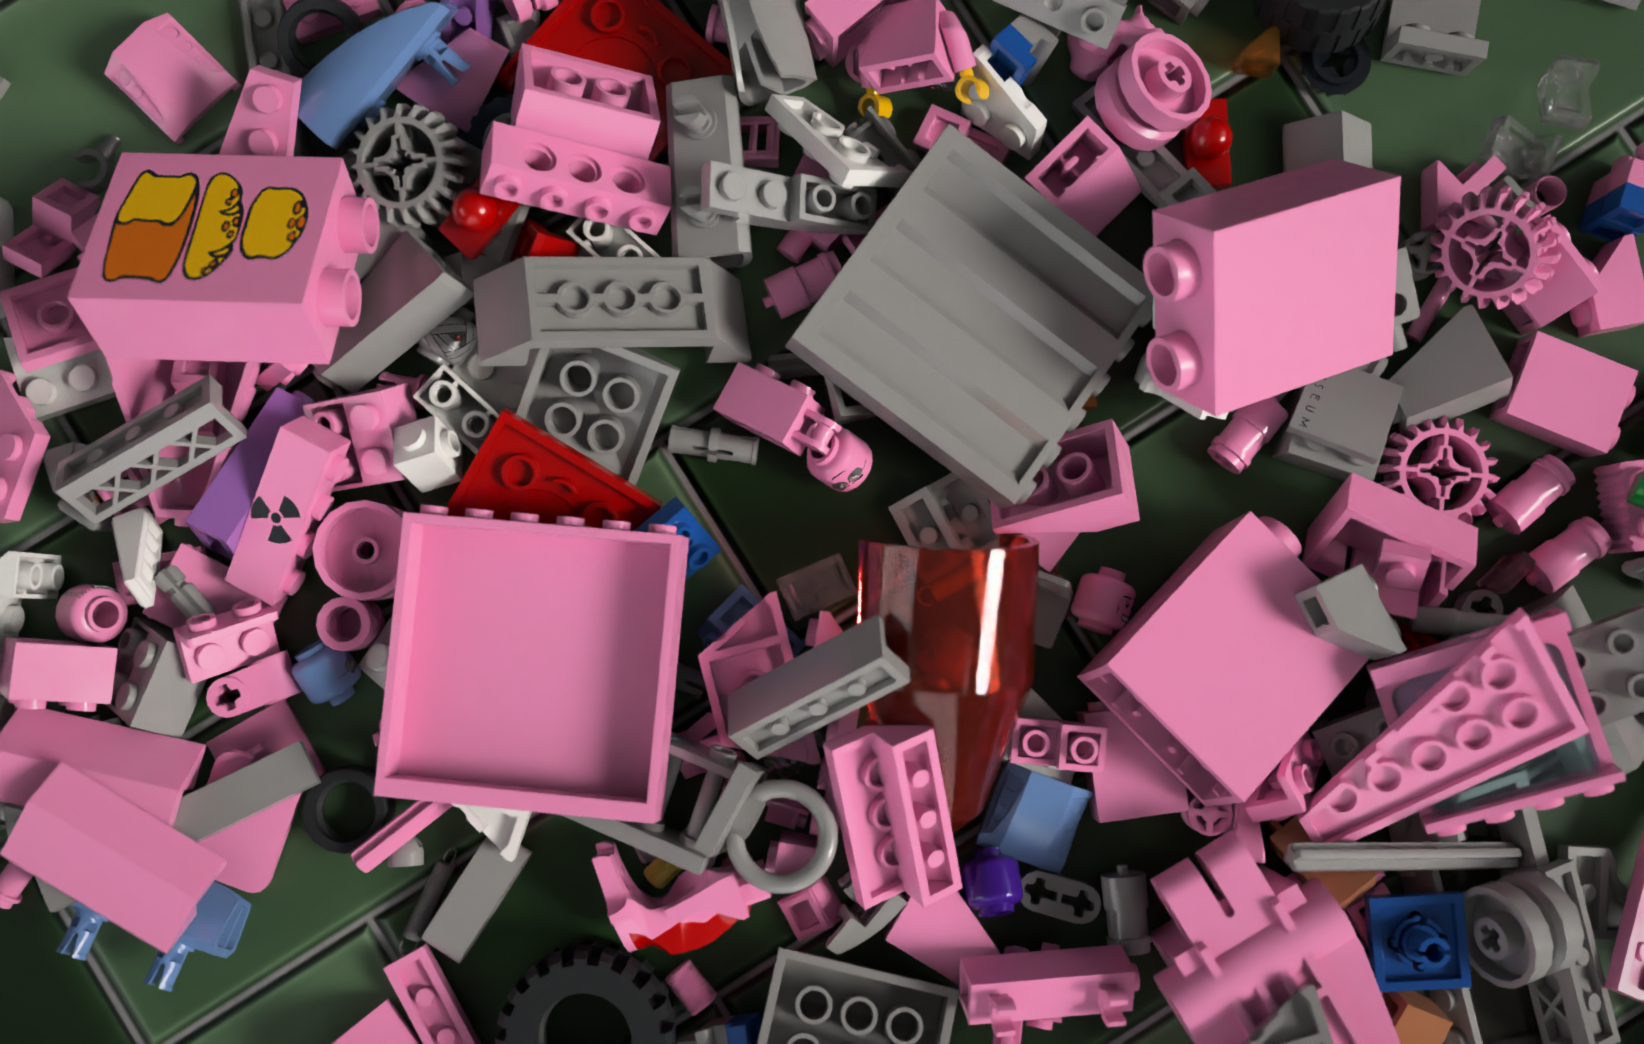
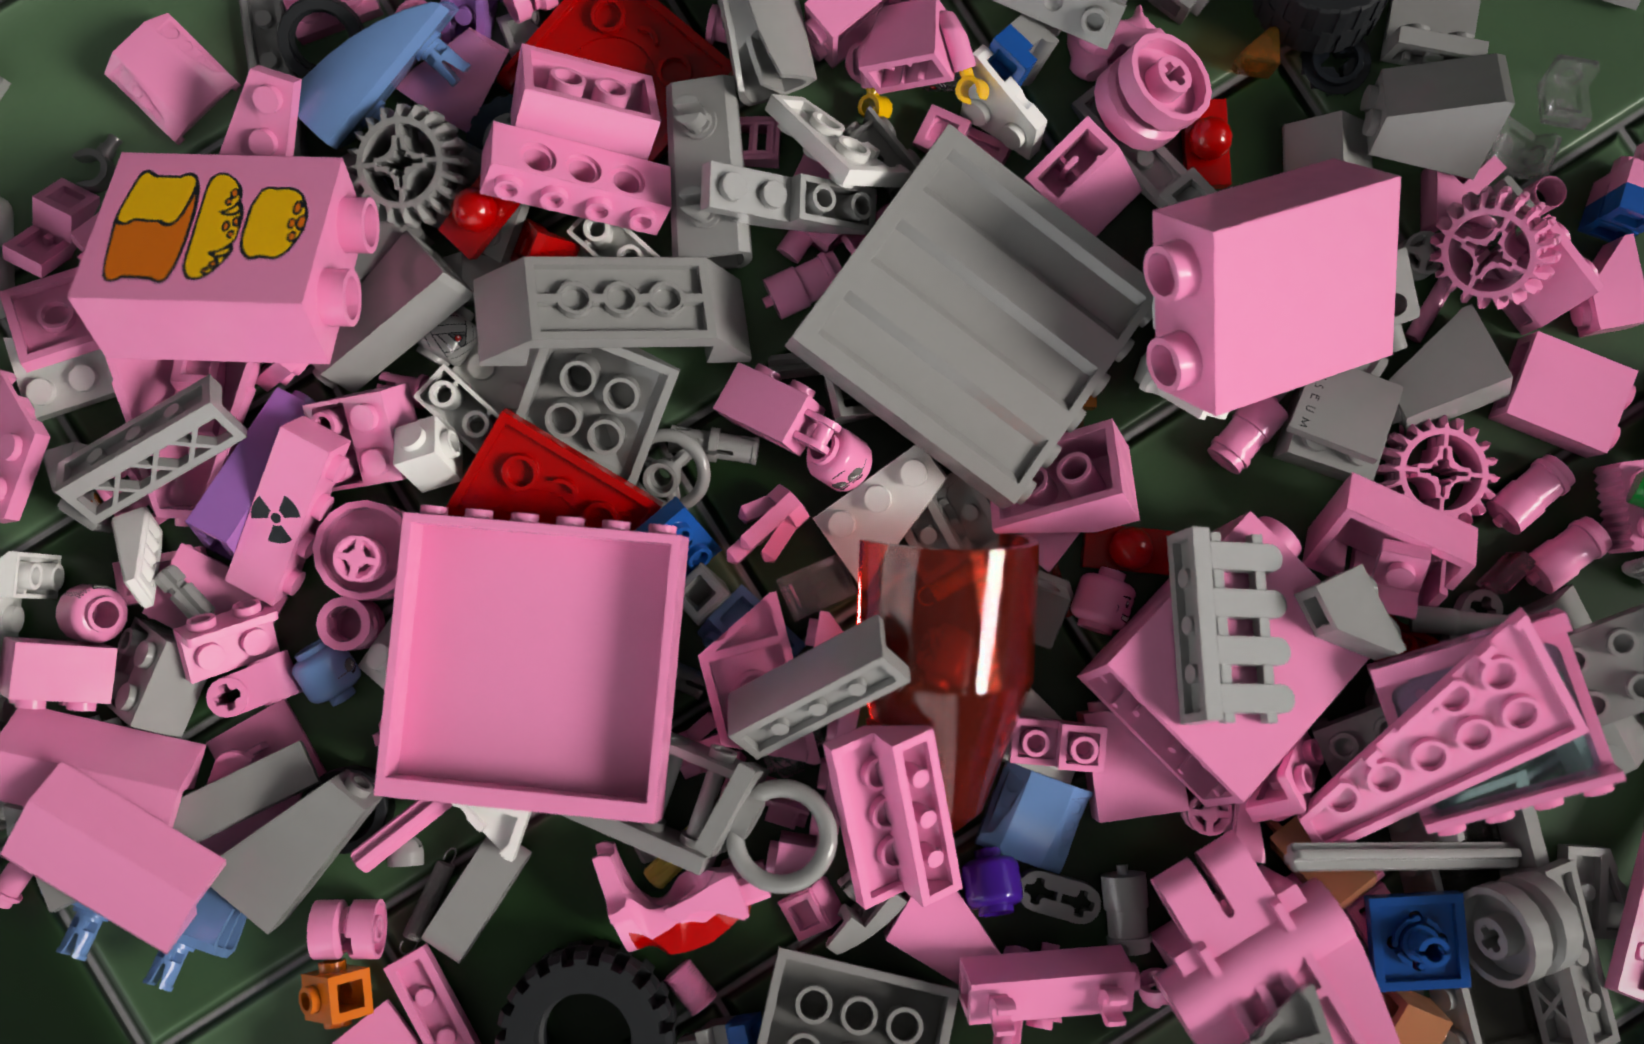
(286, 857): none -> light grey slope
(336, 993): none -> orange brick
(343, 928): none -> bright pink wheel
(350, 557): none -> bright pink wheel
(663, 487): none -> light grey piece
(703, 593): none -> light grey slope
(778, 516): none -> bright pink rock
(882, 505): none -> white wing
(1127, 550): none -> red tile
(1150, 997): none -> bright pink hinge
(1201, 628): none -> light grey fence
(1439, 113): none -> light grey slope

